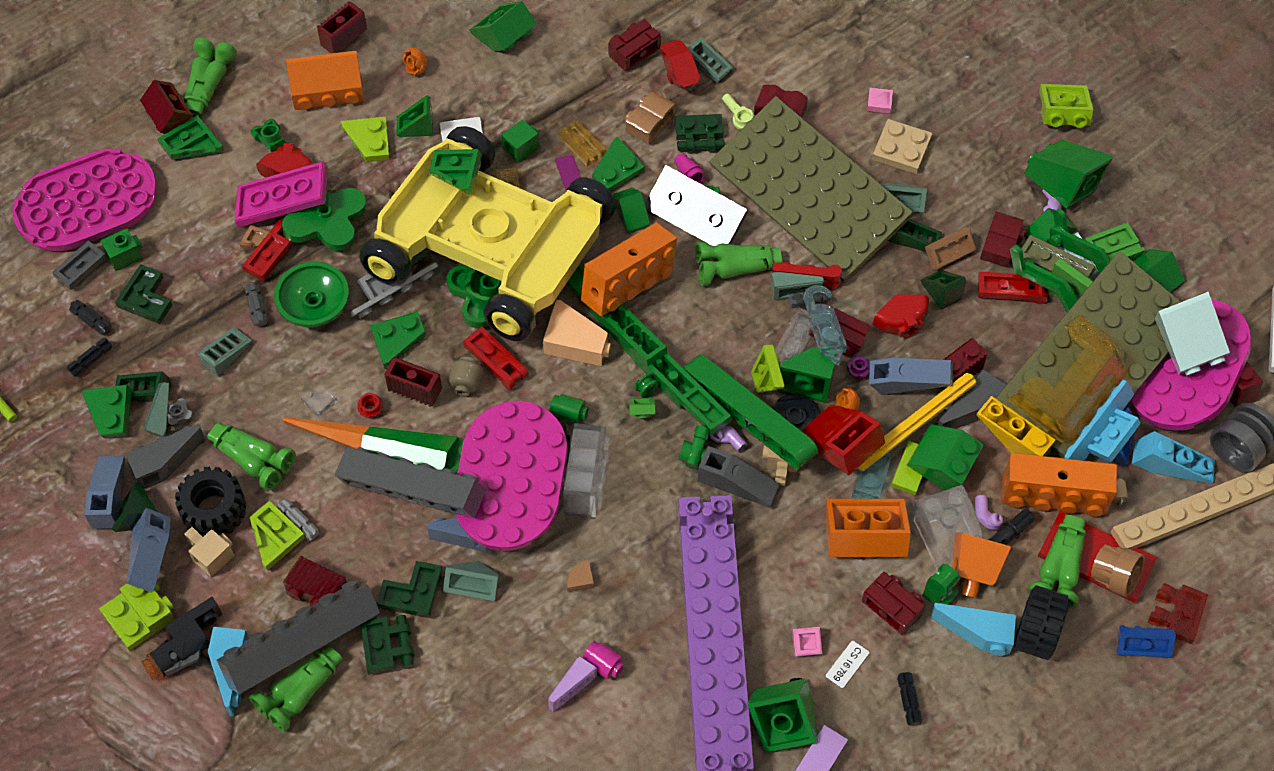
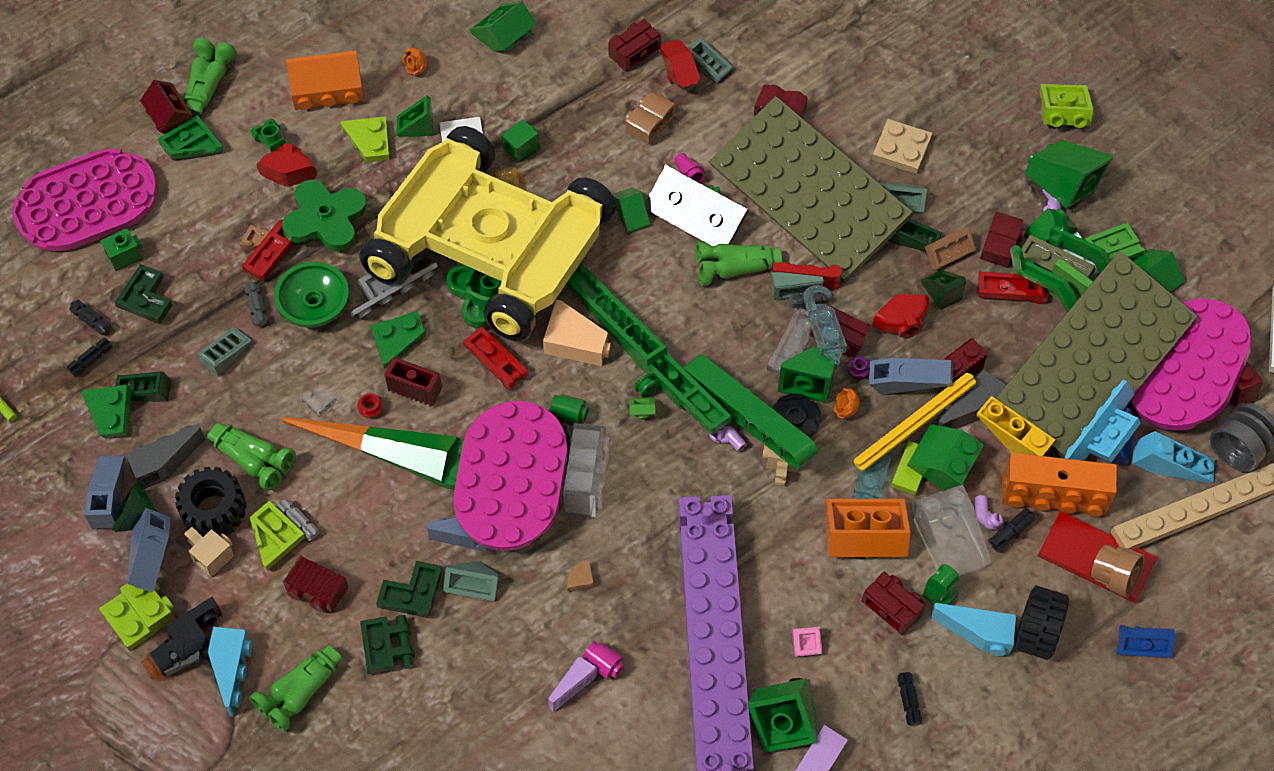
(79, 265): dark grey plate -> none
(157, 416): sand green slope -> none
(181, 417): light grey plate -> none
(281, 194): dark pink tile -> none
(297, 636): dark grey brick -> none
(342, 27): dark red brick -> none
(411, 482): dark grey brick -> none
(456, 167): green wing -> none
(465, 376): dark tan head -> none
(567, 169): magenta sticker -> none
(592, 155): clear yellow tile -> none
(617, 166): green wing -> none
(628, 269): orange brick -> none
(694, 452): green plate -> none
(699, 127): dark green plate -> none
(736, 477): dark grey slope -> none
(741, 114): yellowish green plate -> none
(767, 371): lime wing -> none
(845, 437): red slope -> none
(847, 664): white sticker -> none
(880, 100): bright pink tile -> none
(977, 561): orange torso -> none
(1064, 559): bright green piece -> none
(1082, 389): clear yellow windscreen -> none
(1121, 492): tan piece -> none
(1185, 614): clear red plate -> none
(1192, 334): light aqua slope -> none

